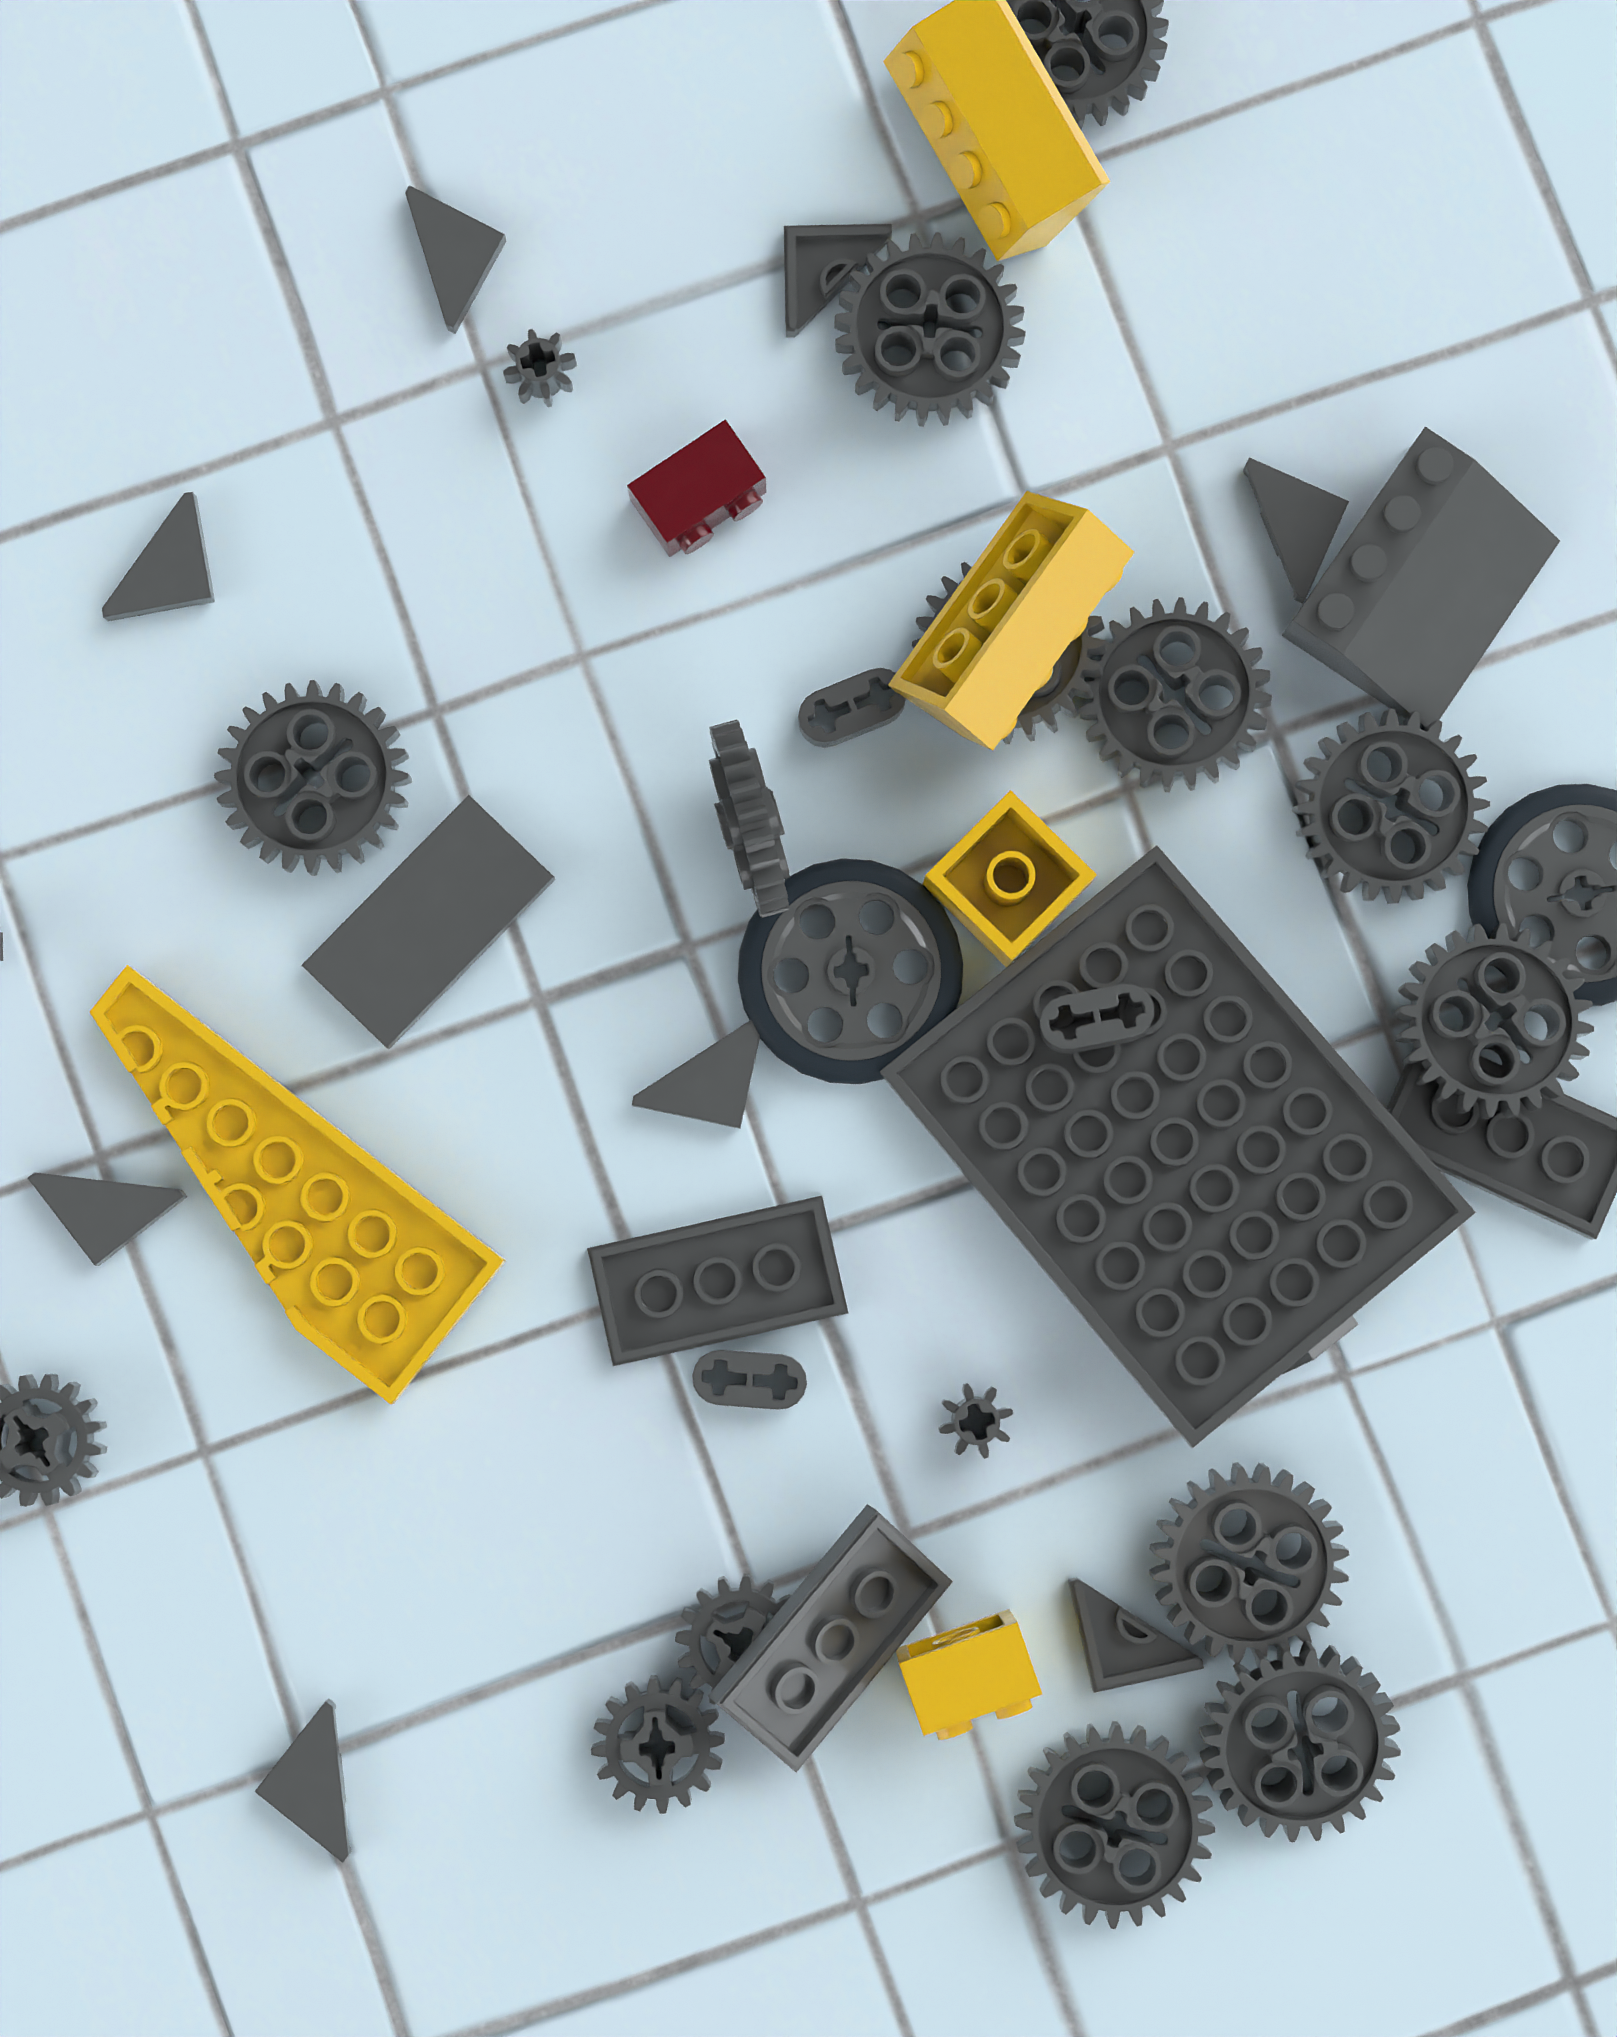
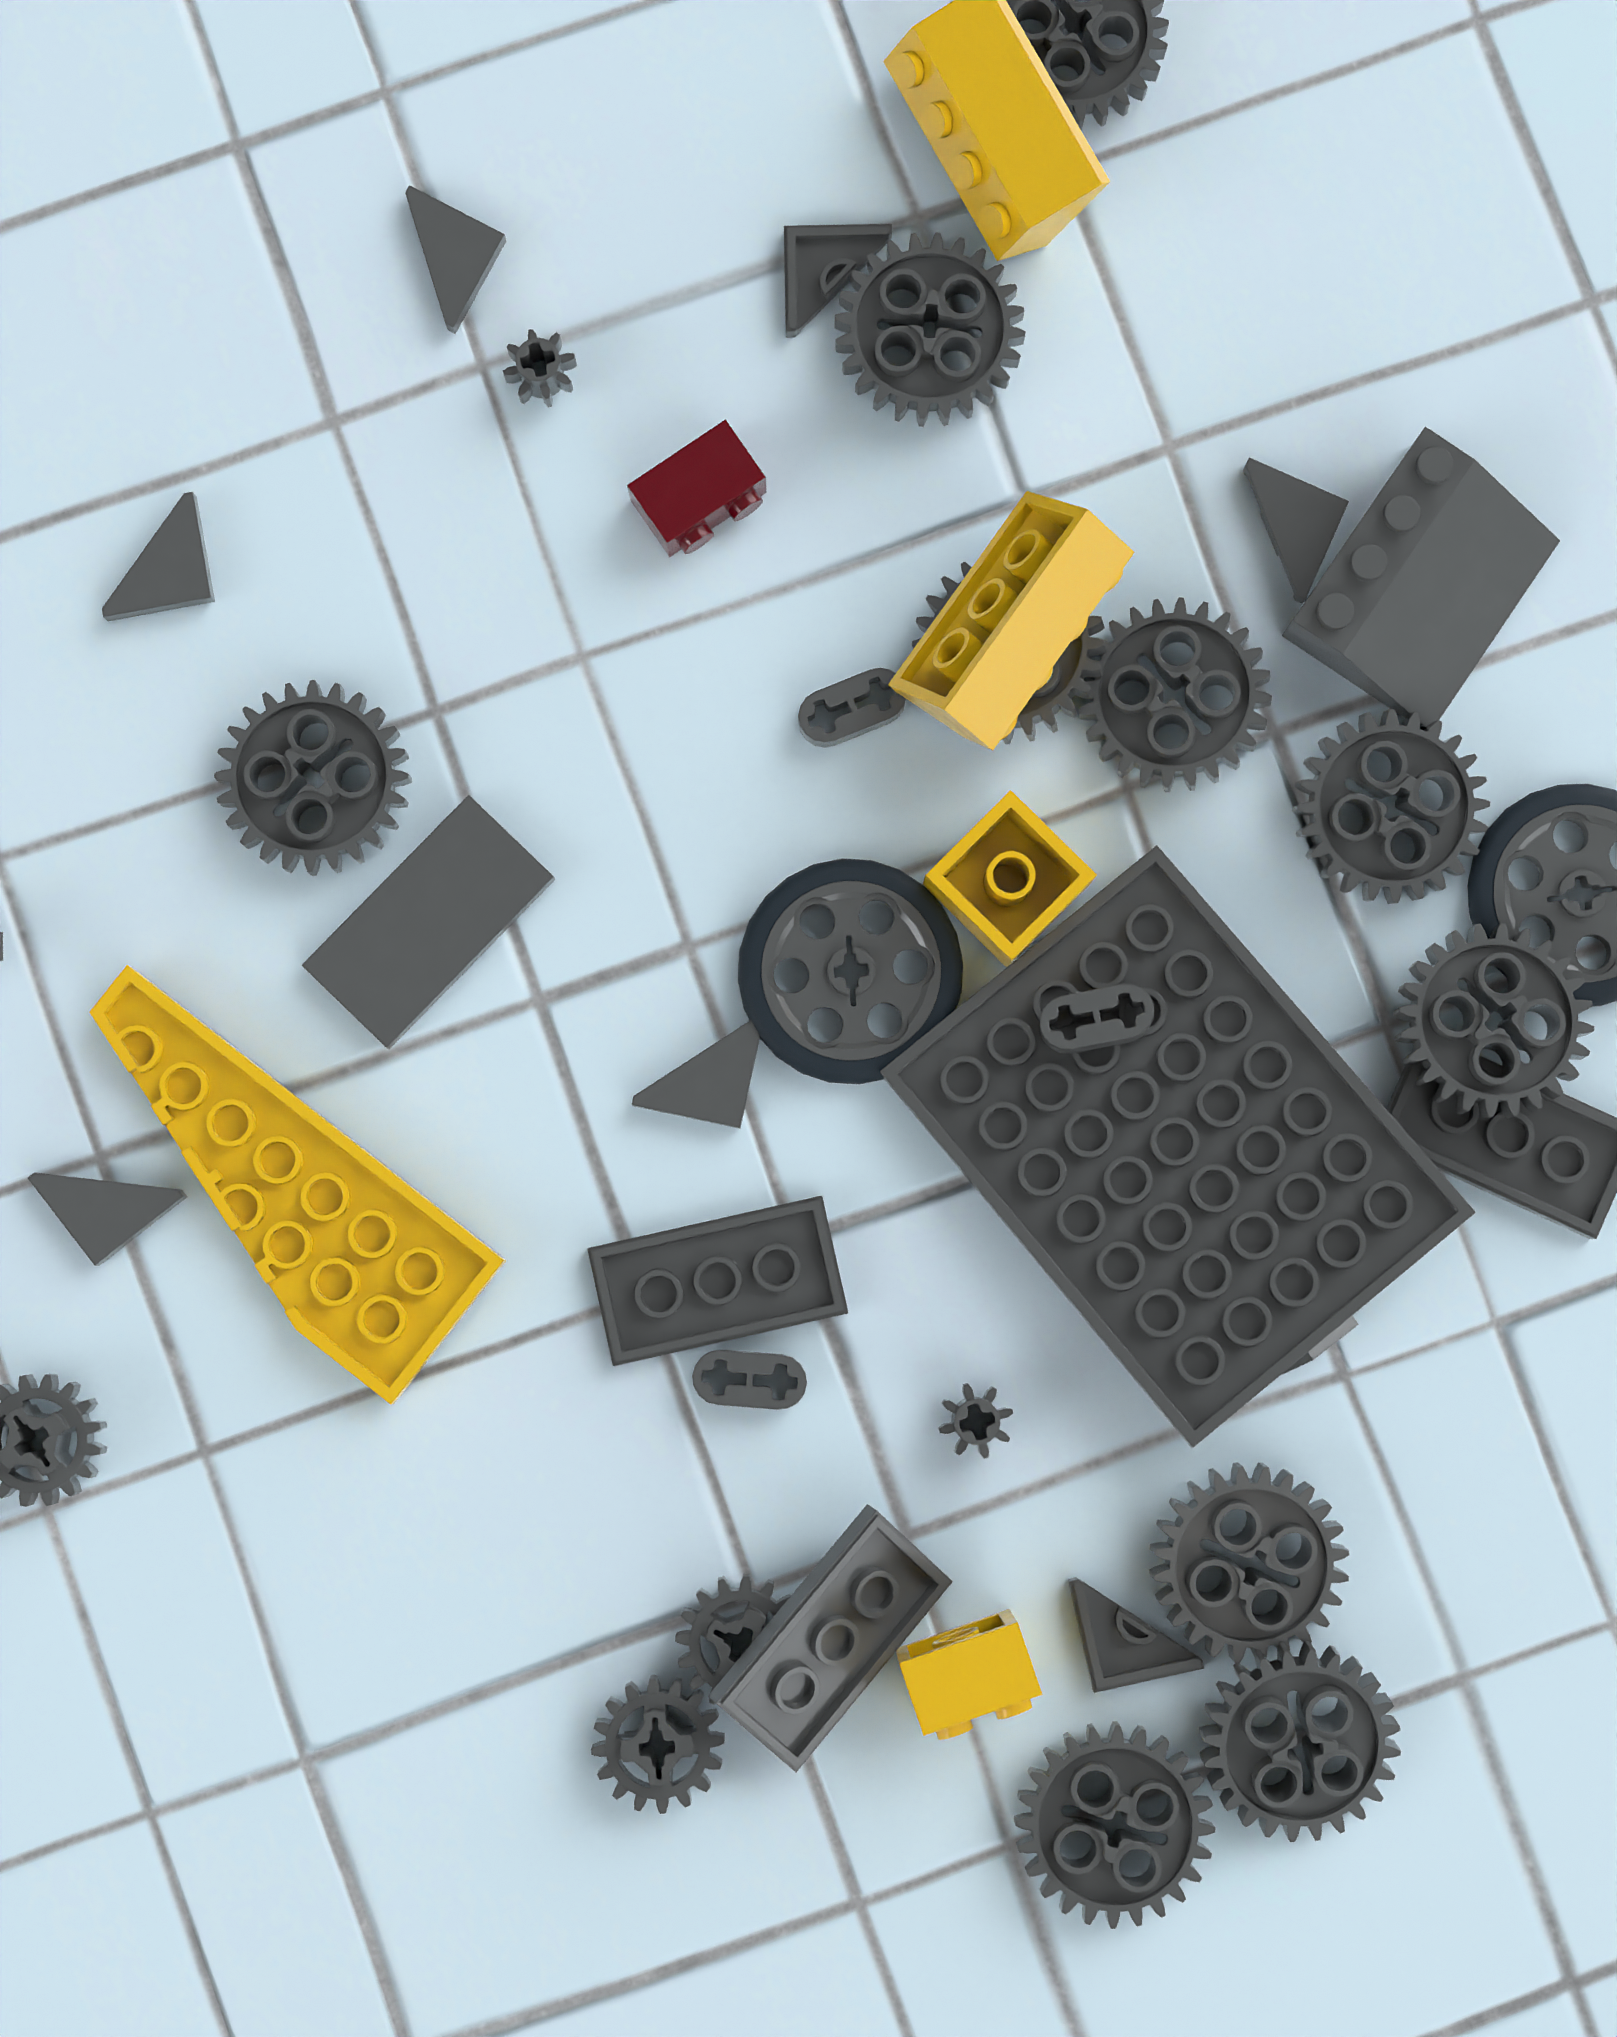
(310, 1784): dark grey tile -> none
(749, 818): dark grey gear -> none

